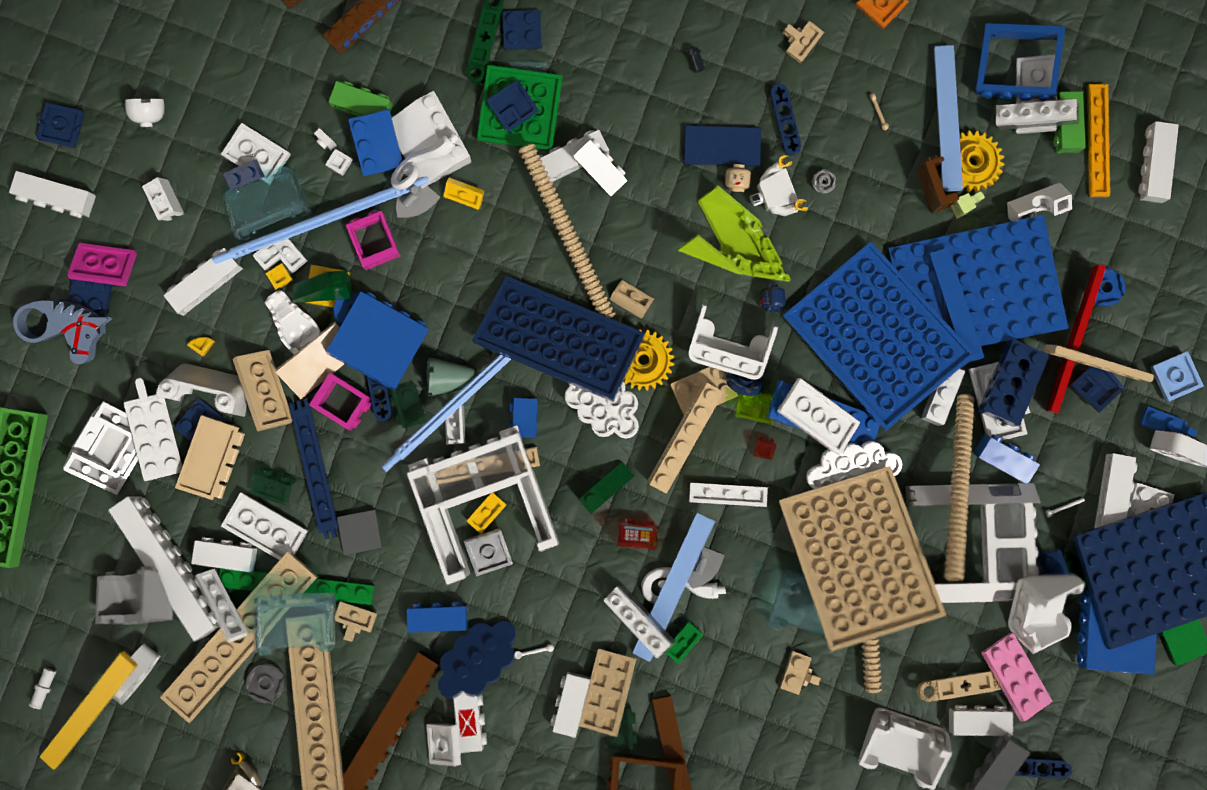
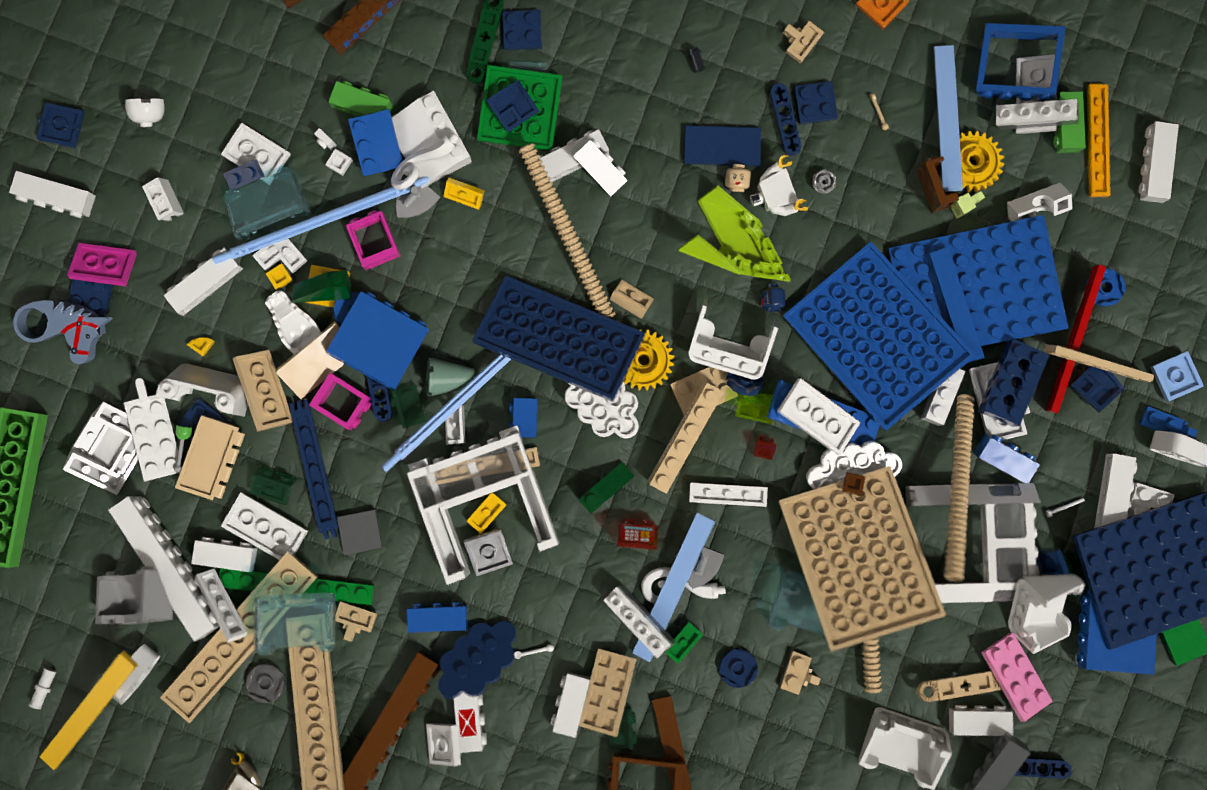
(182, 433): none -> hinge
(738, 668): none -> dark blue tile
(815, 103): none -> dark blue plate
(853, 484): none -> reddish brown tile

